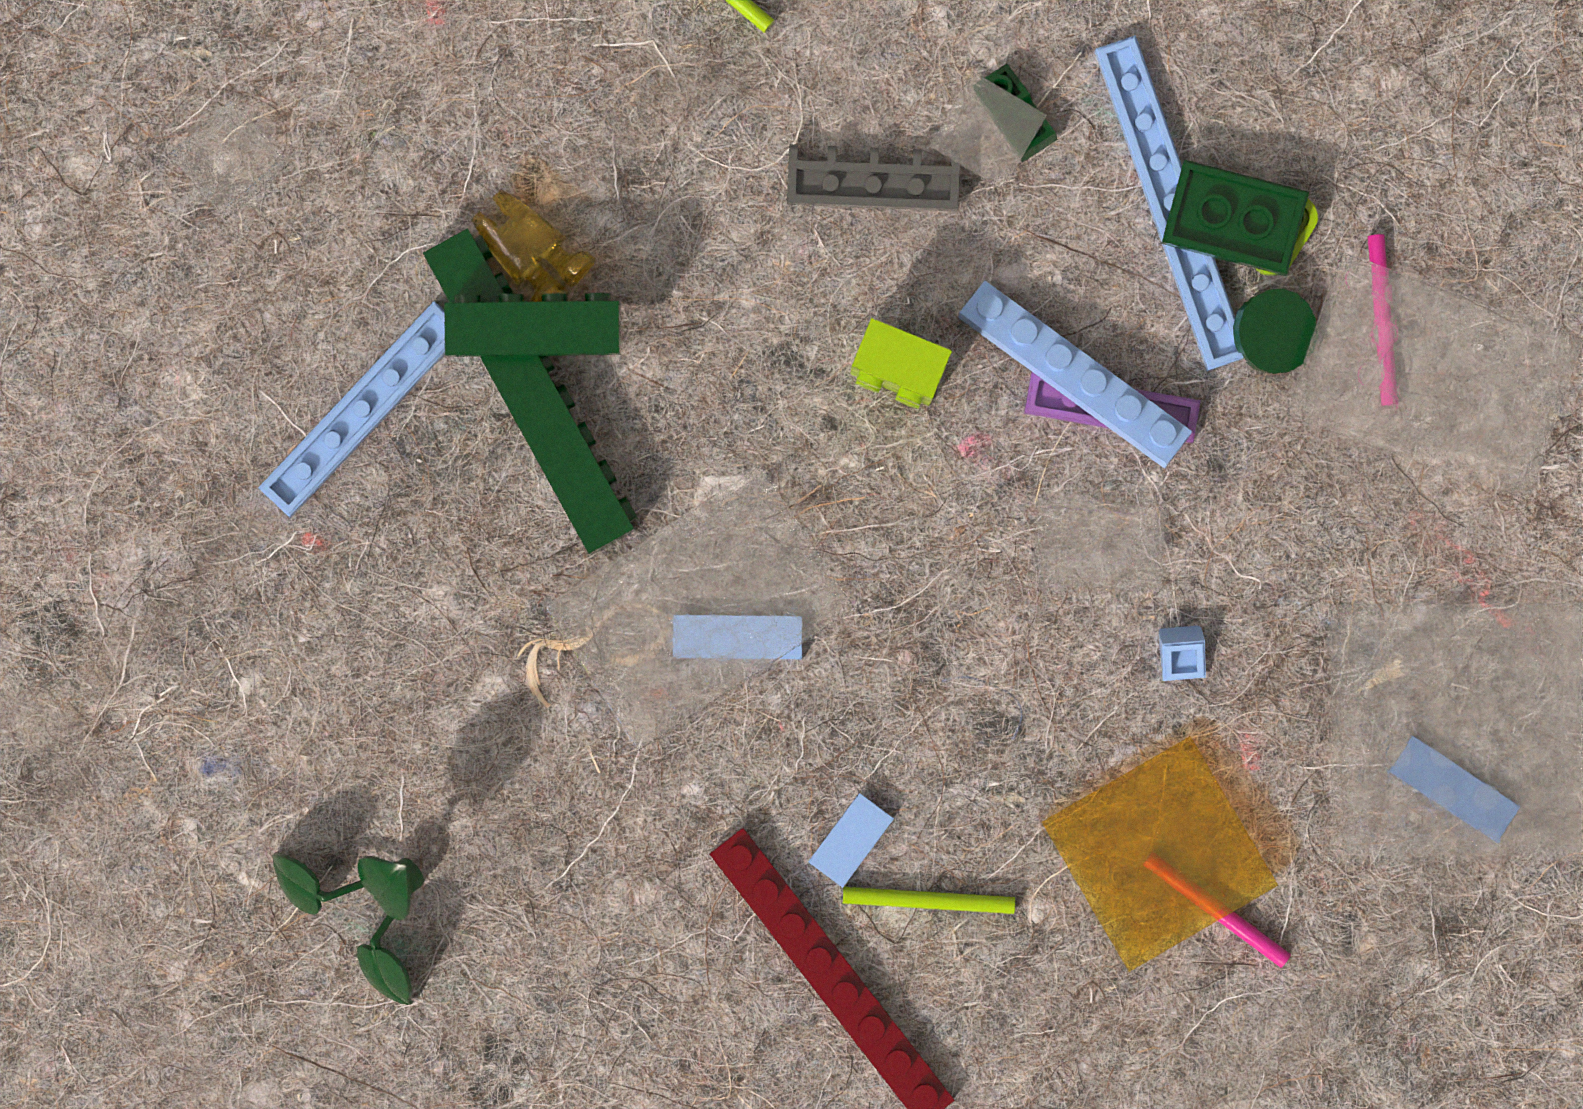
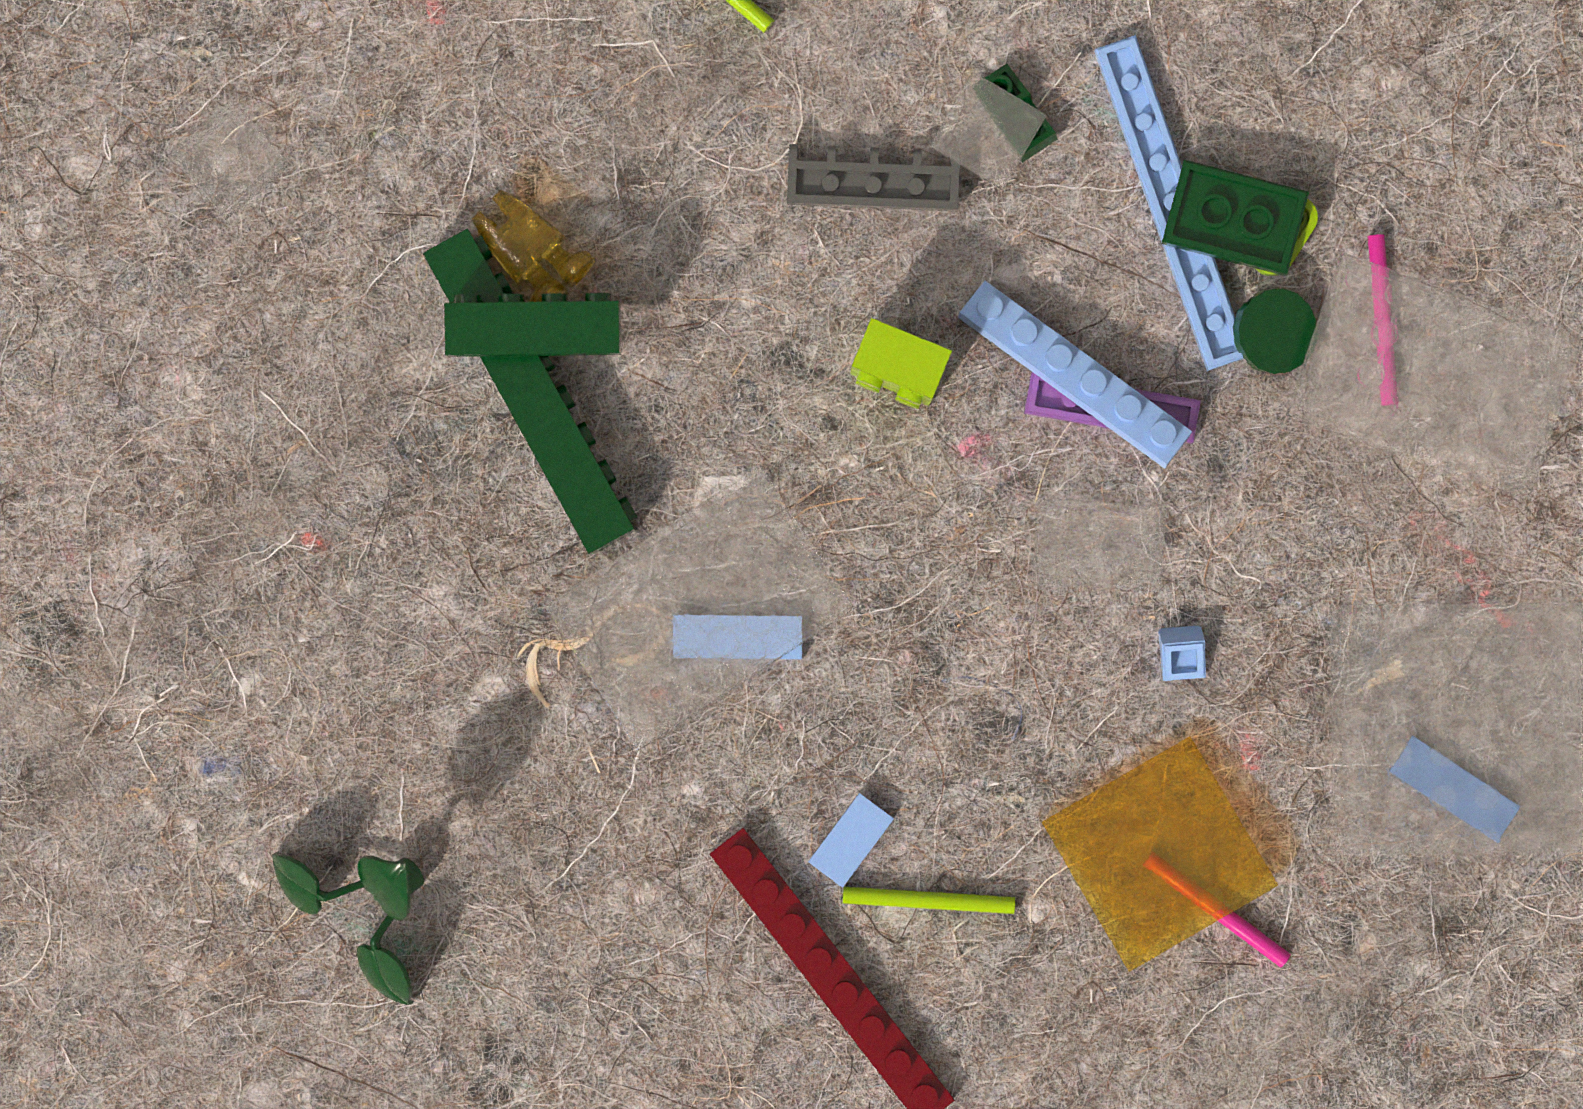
(358, 413): light blue tile -> none

